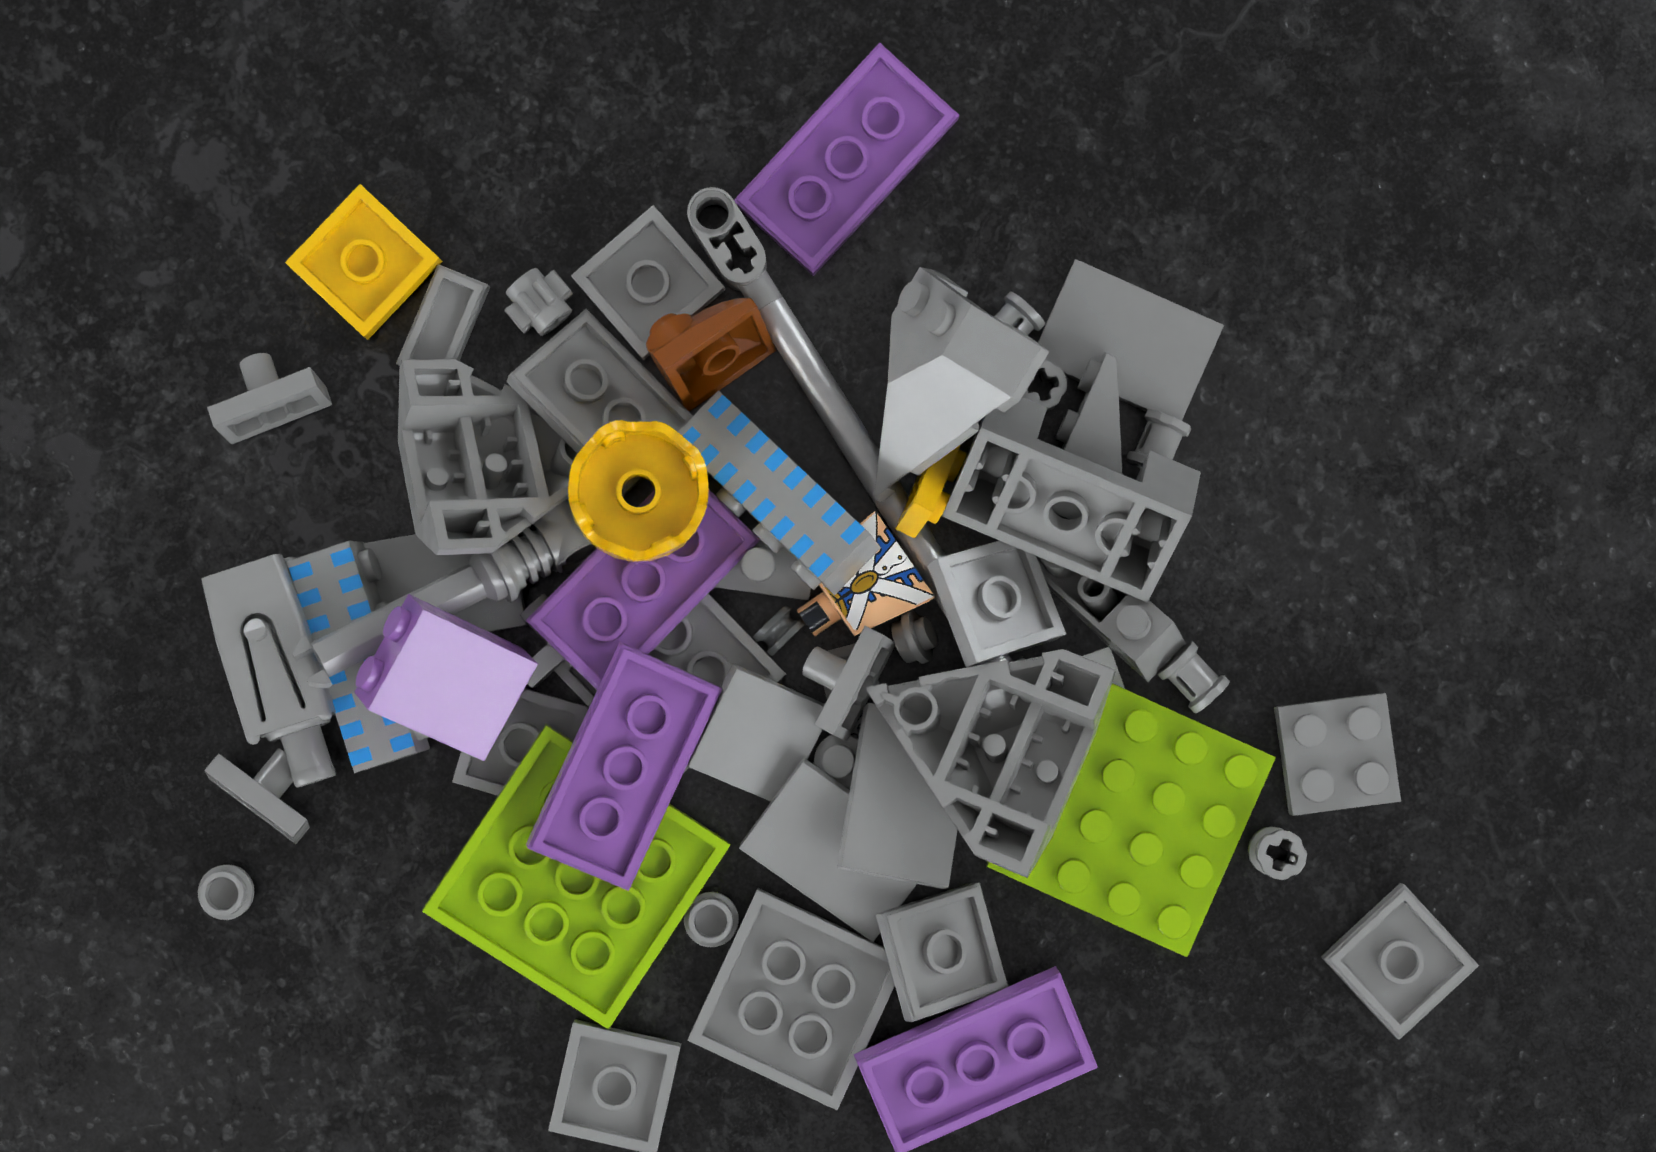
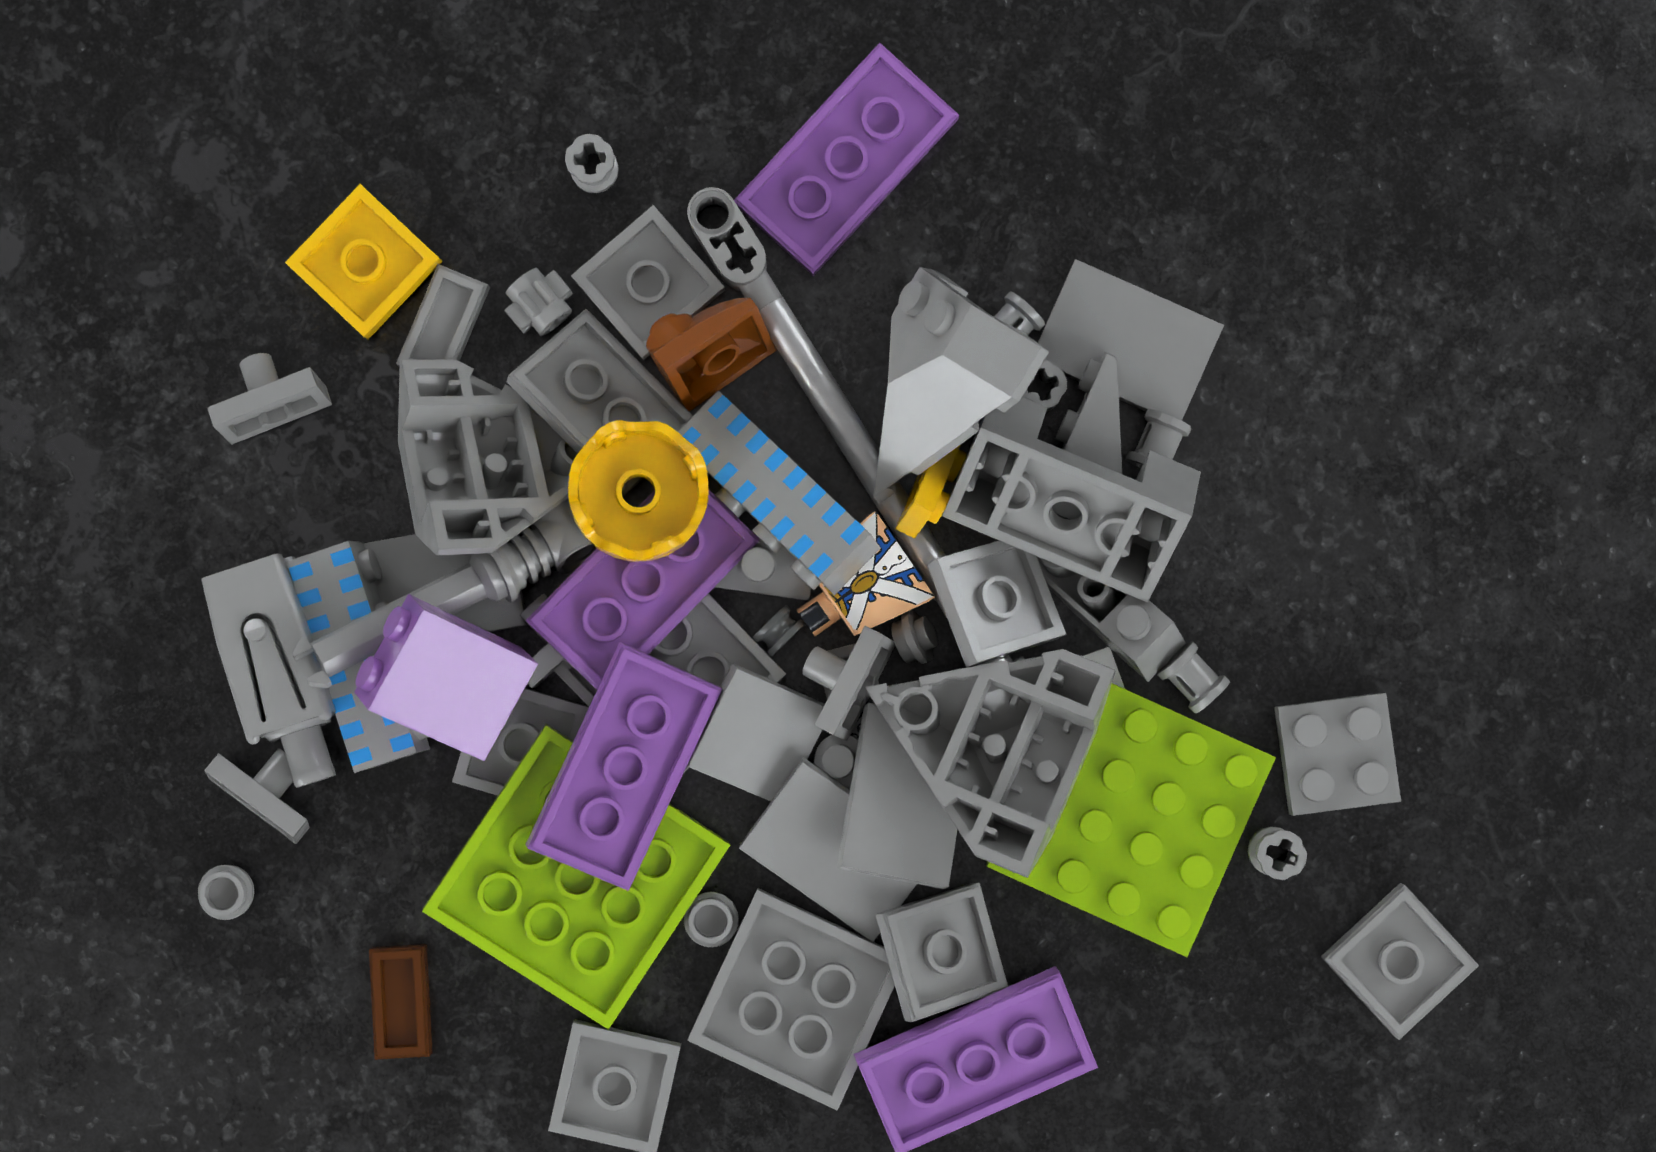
(400, 1001): none -> reddish brown tile
(577, 156): none -> light grey bush

